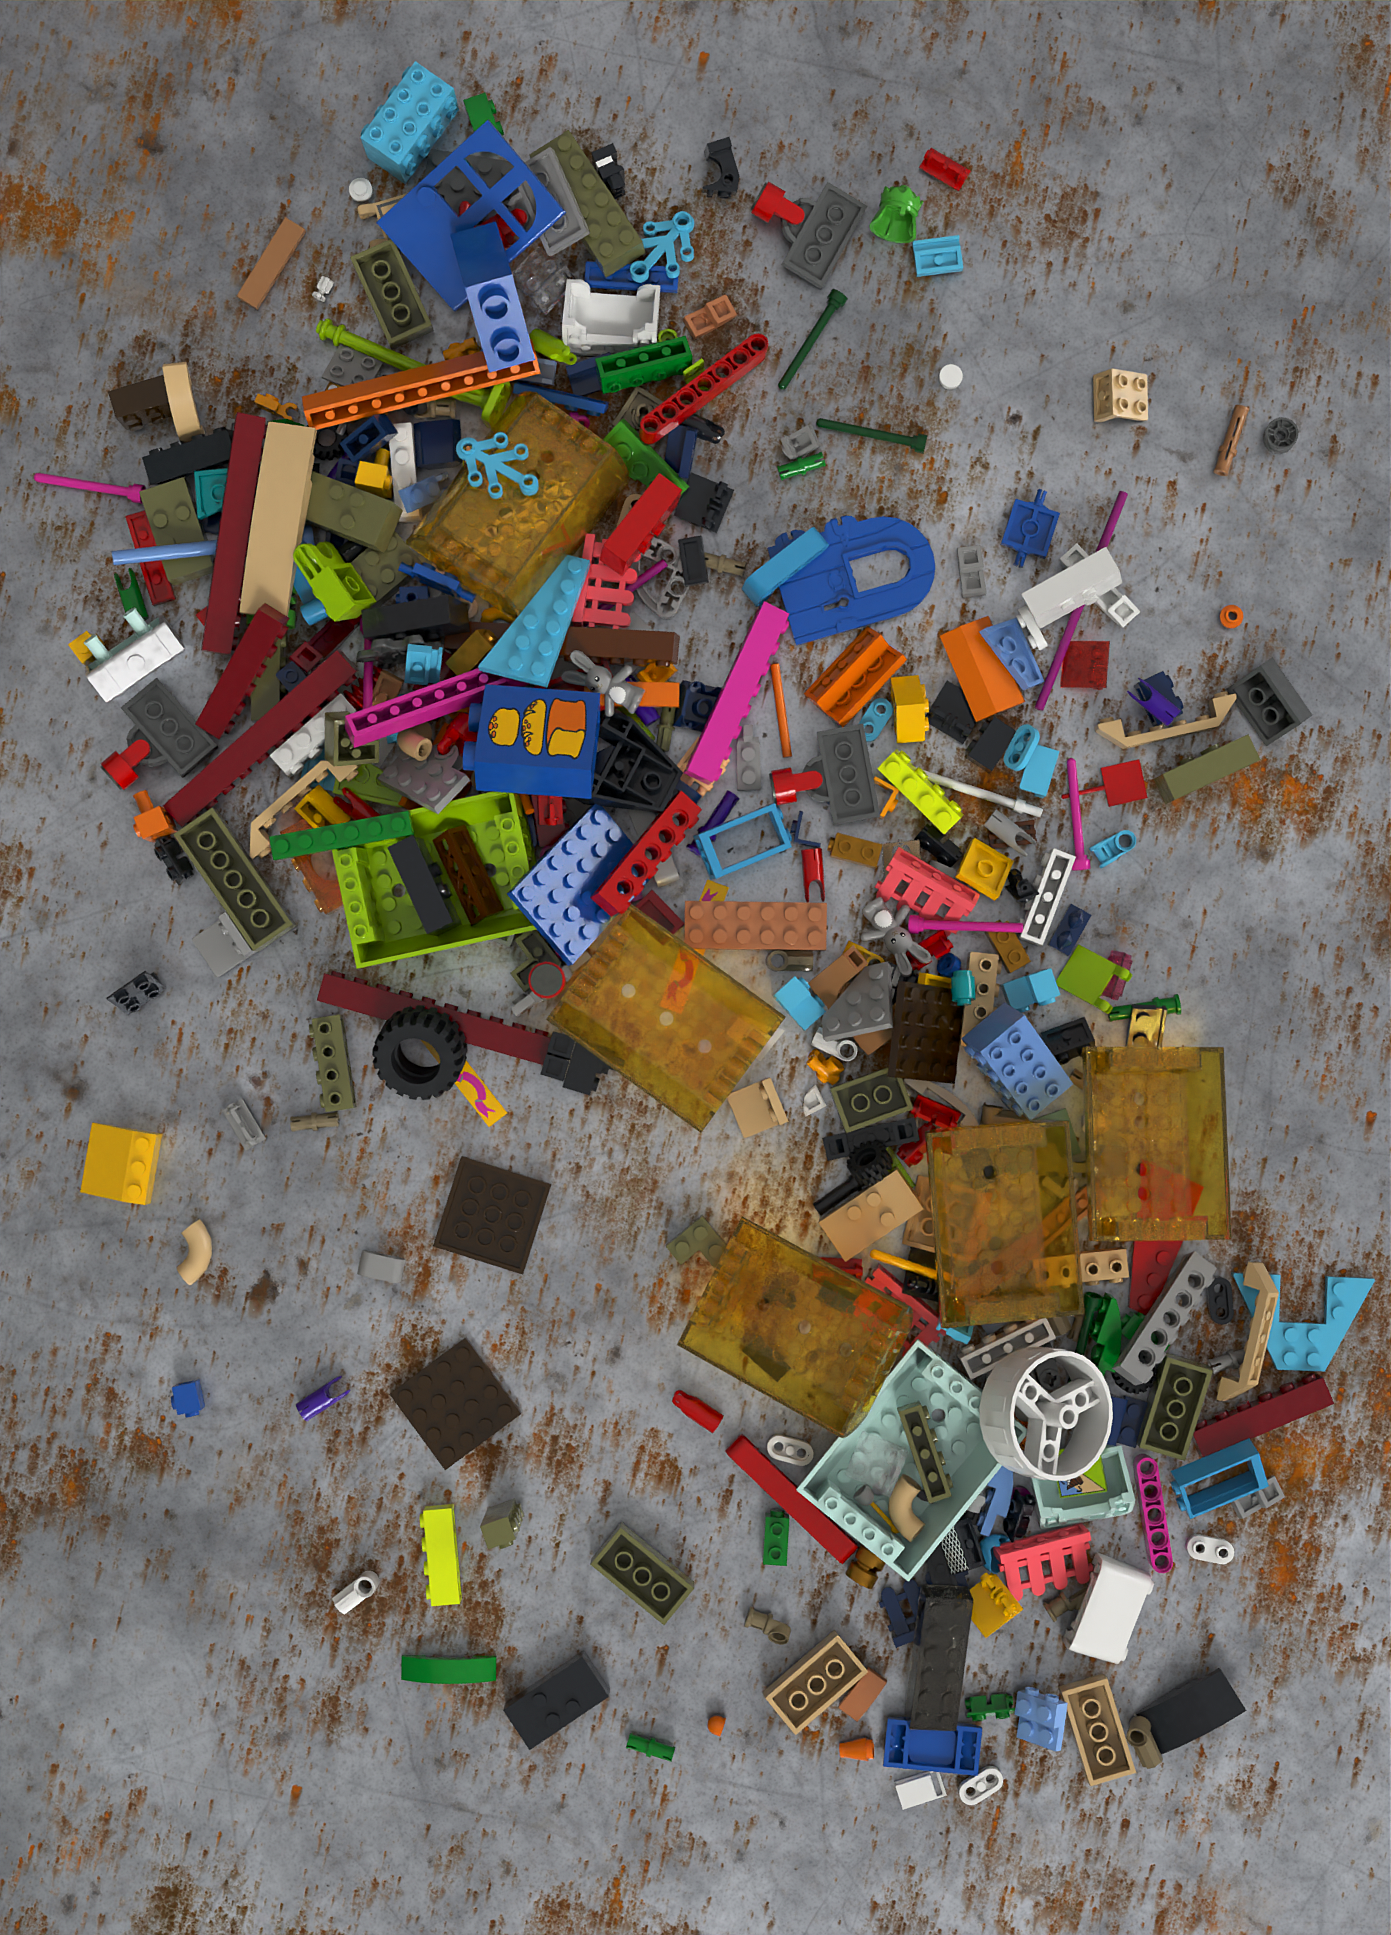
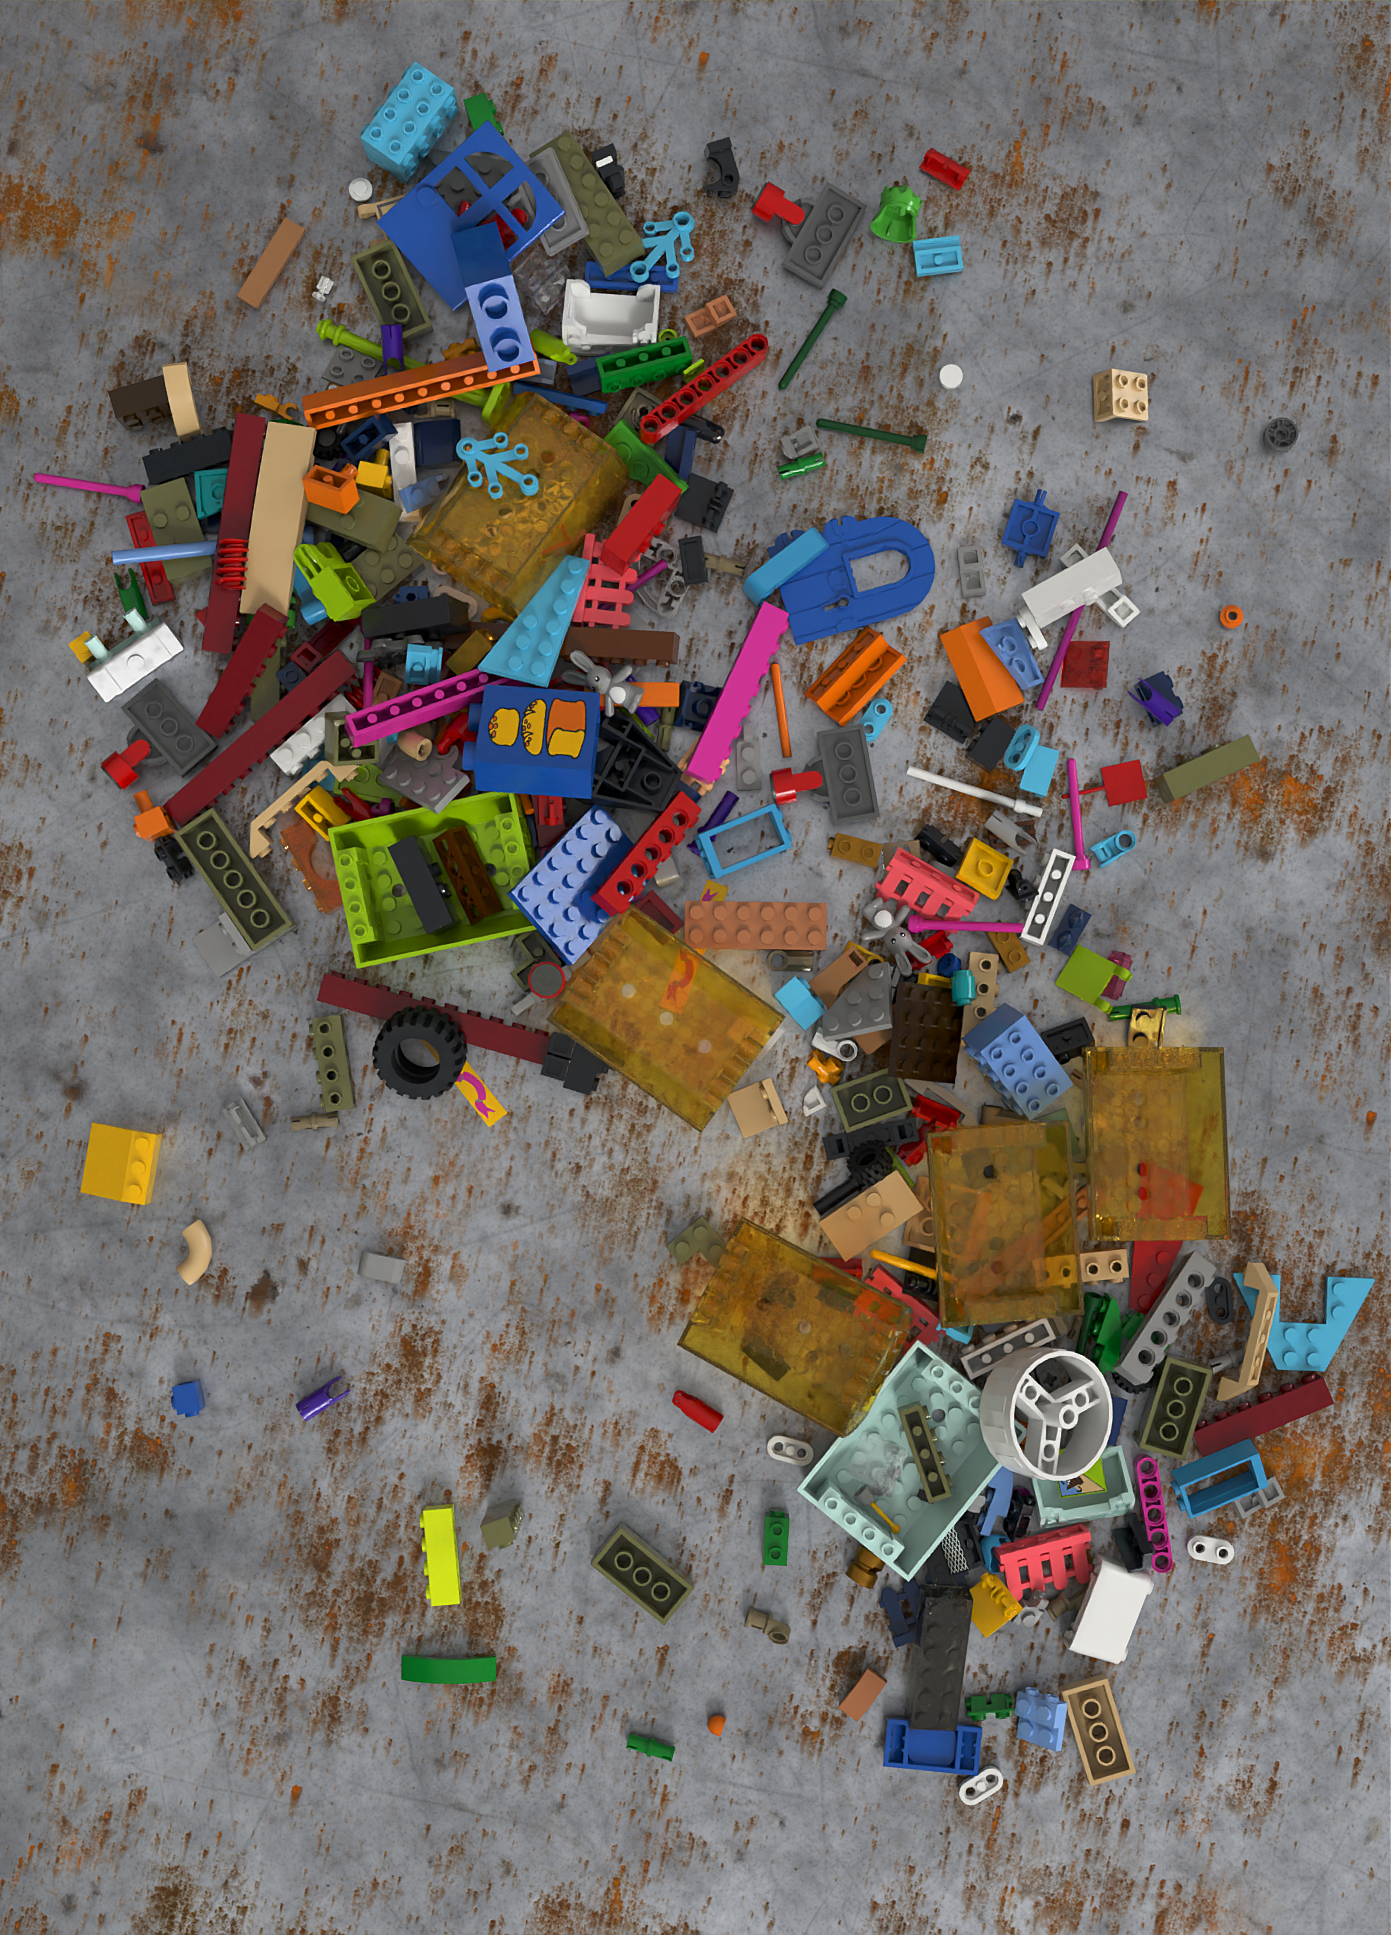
(136, 992): black hinge -> none
(232, 563): none -> red piece
(332, 488): none -> orange brick
(341, 835): green plate -> none
(355, 1592): white piece -> none
(385, 807): none -> magenta tile
(392, 344): none -> dark purple piece
(444, 583): blue plate -> none
(455, 1403): dark brown plate -> none
(492, 1215): dark brown plate -> none
(556, 1700): black brick -> none
(656, 674): light orange bracket -> none
(784, 1492): red beam -> none
(795, 830): dark blue bracket -> none
(813, 870): red piece -> none
(815, 1682): tan brick -> none
(857, 1749): orange cone -> none
(892, 802): light orange bracket -> none
(901, 1508): tan cylinder -> none
(909, 708): yellow brick -> none
(918, 1789): white piece -> none
(920, 791): neon yellow brick -> none
(1031, 989): medium azure brick -> none
(1031, 1610): none -> light grey plate
(1114, 731): tan slope -> none
(1132, 1421): dark blue plate -> none
(1133, 1544): none -> black bracket
(1143, 1742): dark tan piece -> none
(1192, 1711): black slope -> none
(1222, 465): medium nougat pin -> none
(1269, 702): dark grey slope -> none

